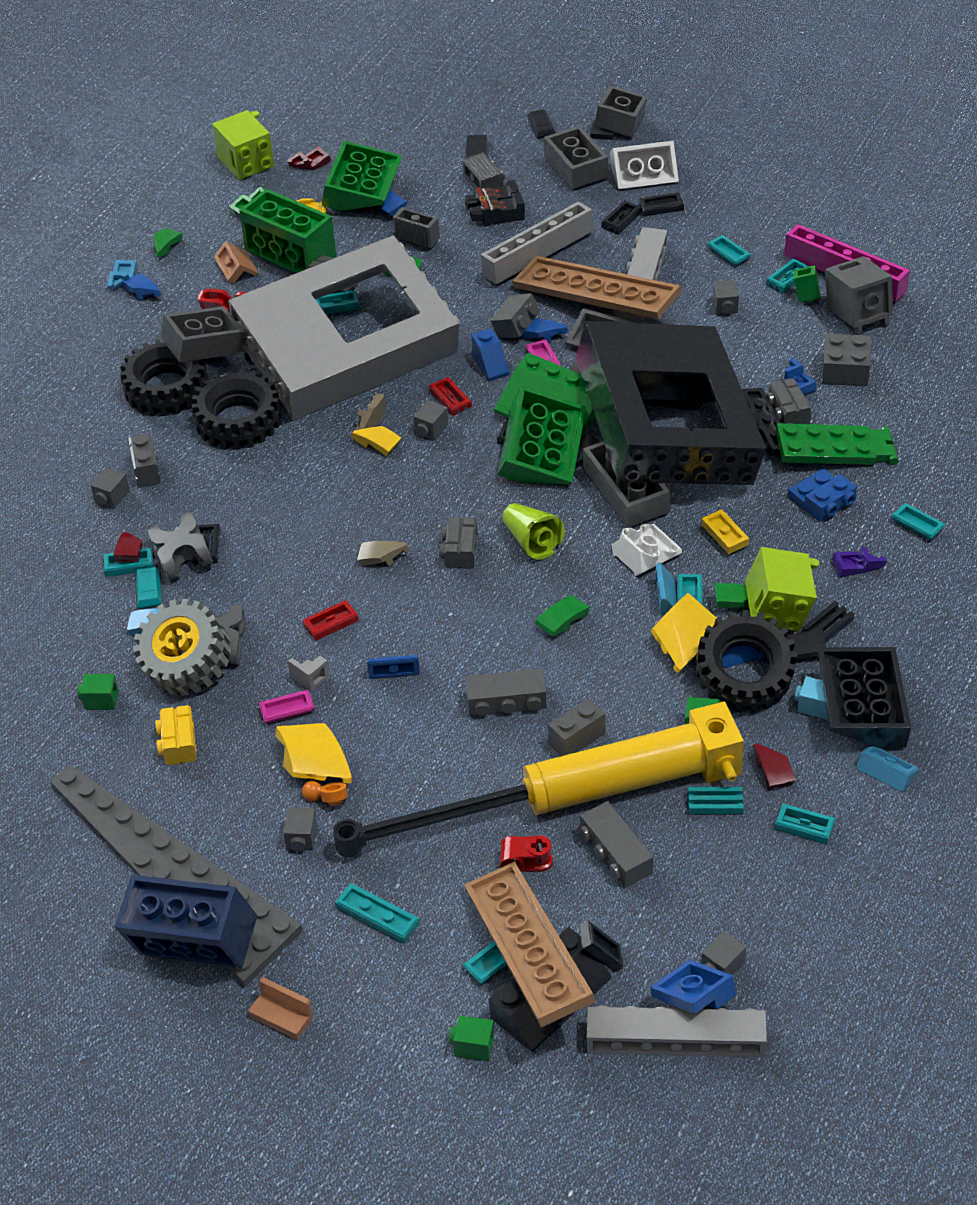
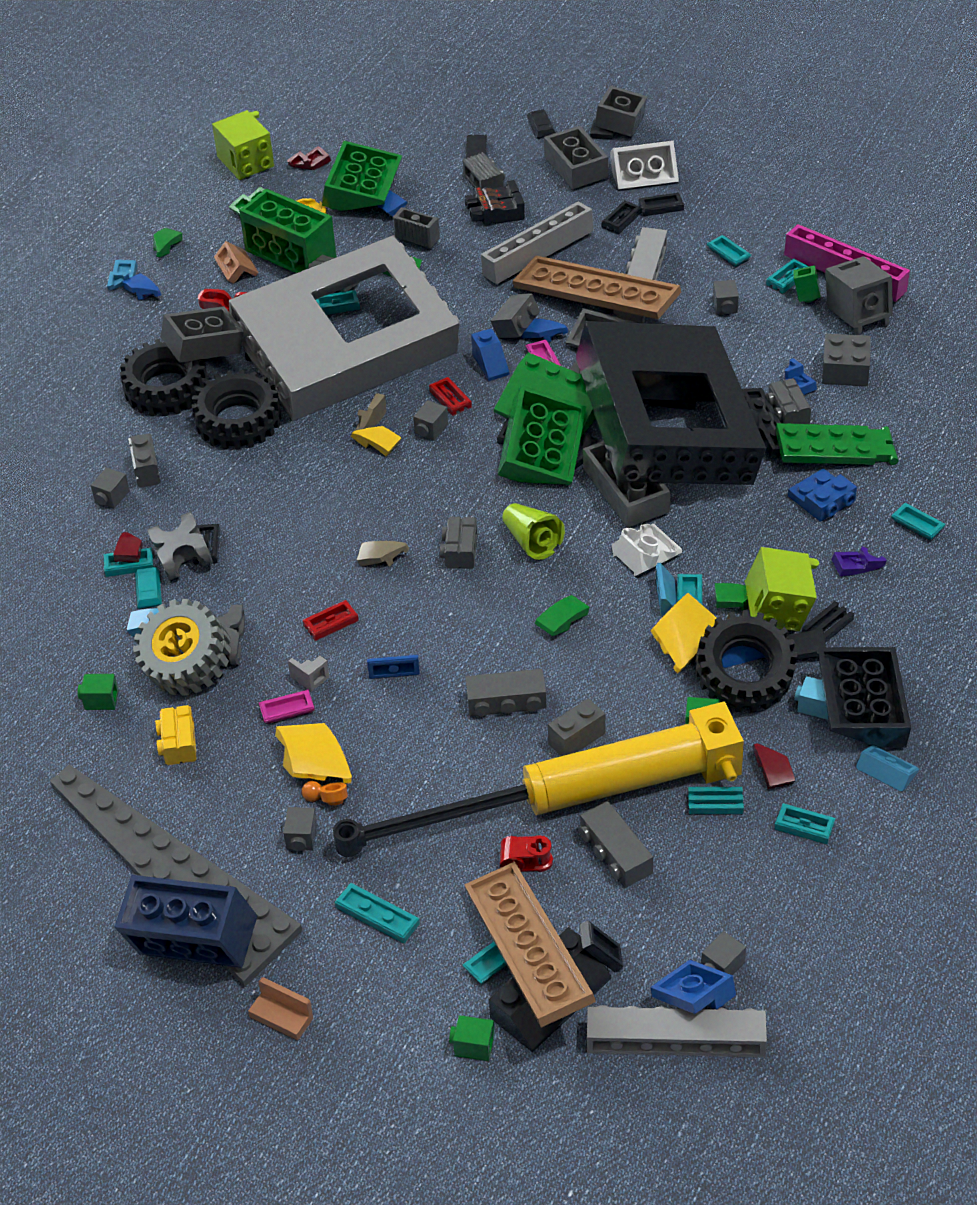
(725, 531): yellow plate -> none

